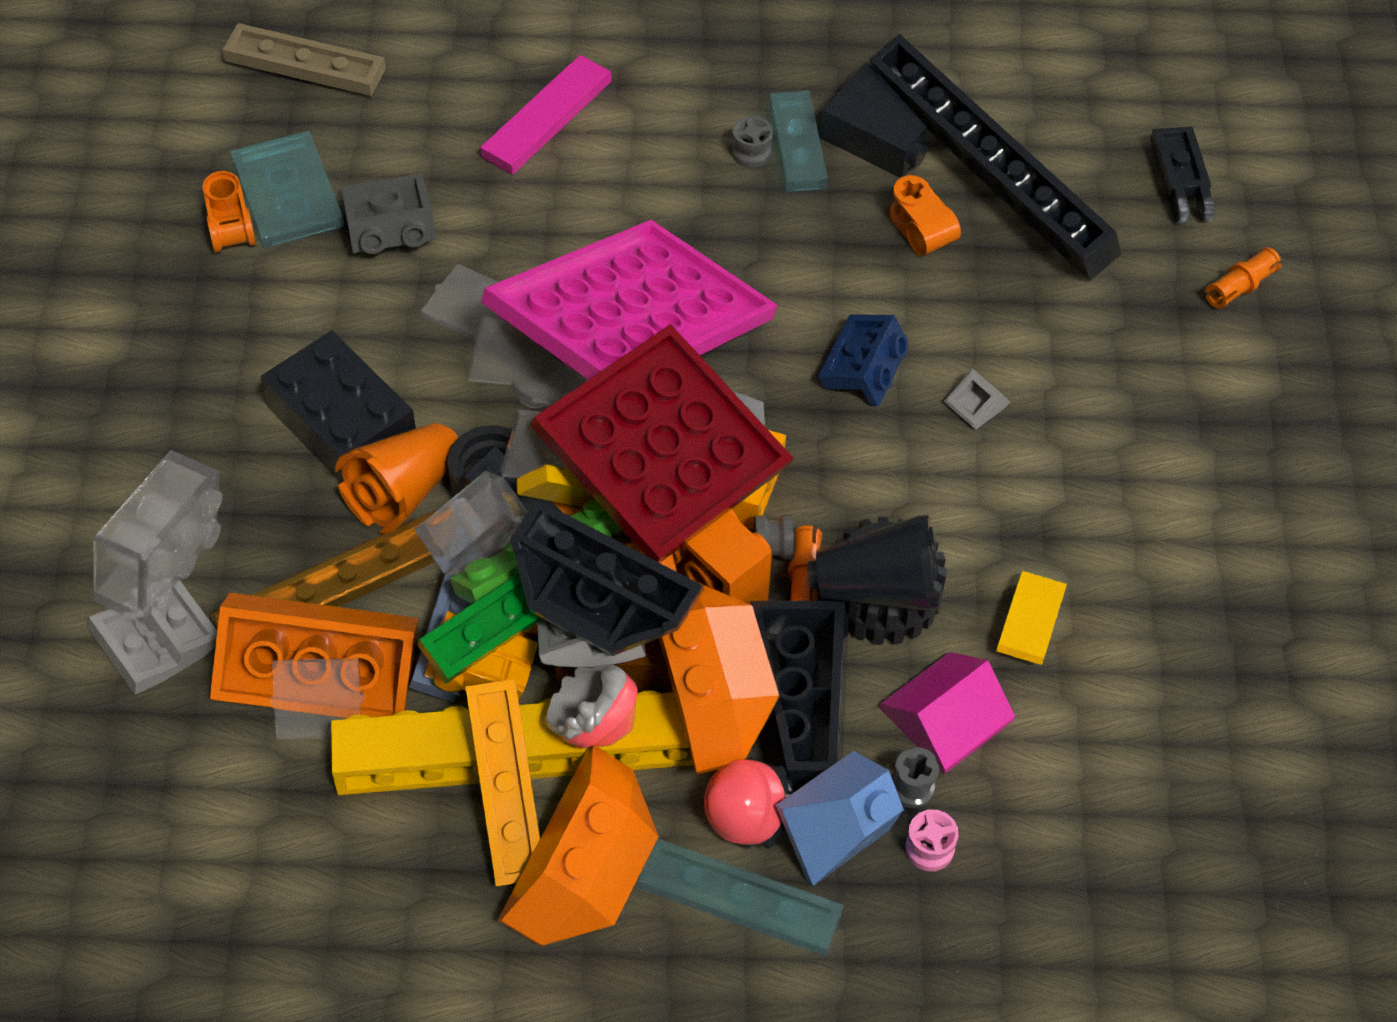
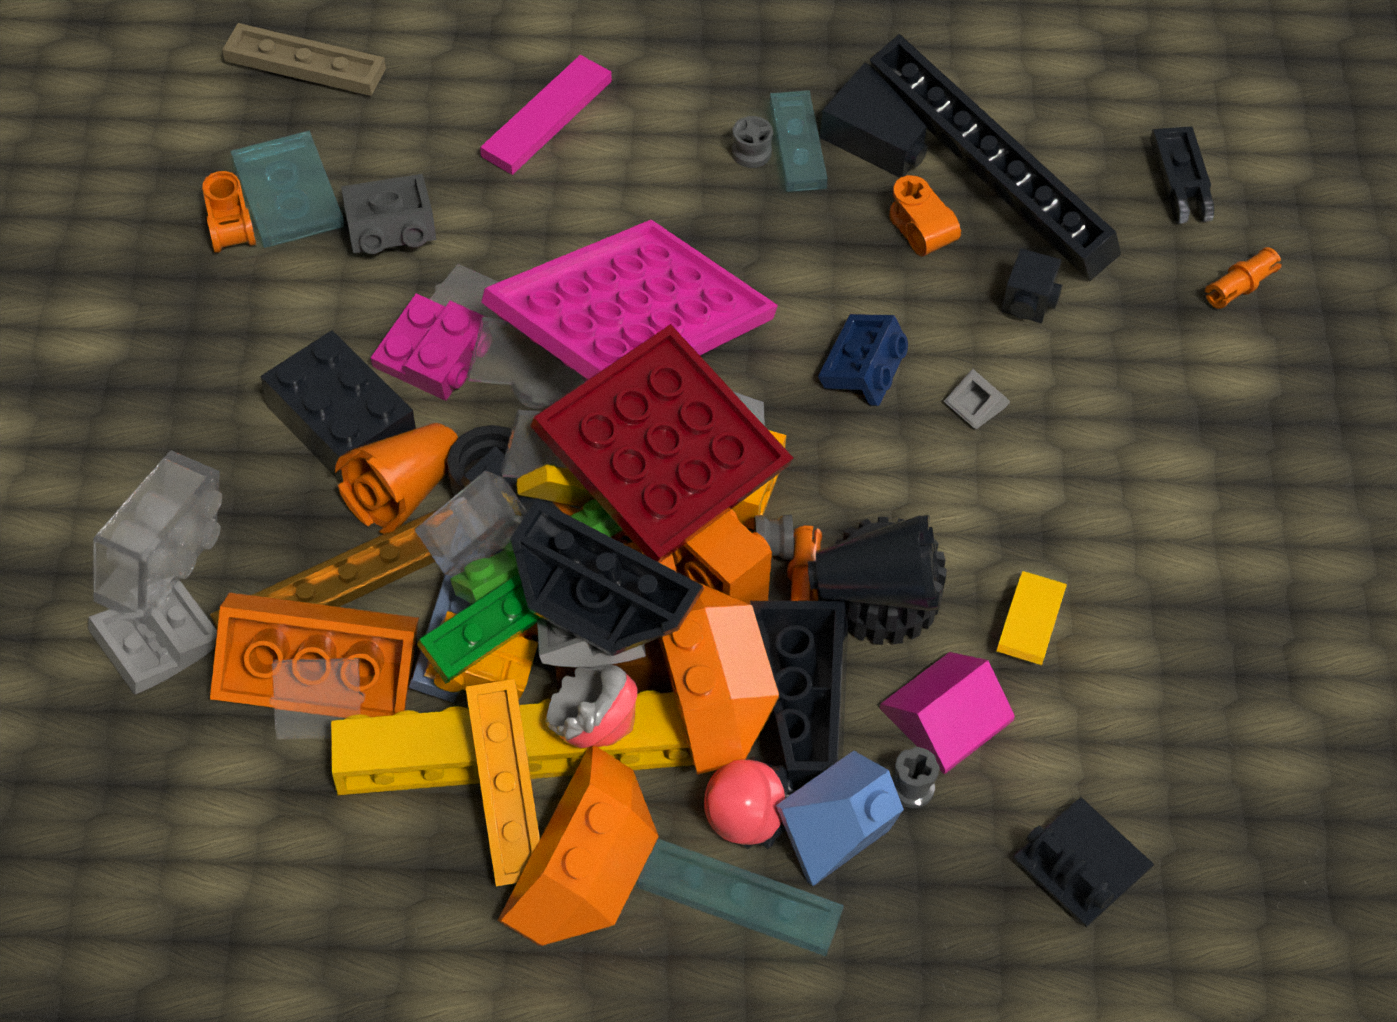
(430, 346): none -> dark pink plate
(937, 829): bright pink wheel -> none
(1032, 286): none -> black brick
(1082, 861): none -> black hinge

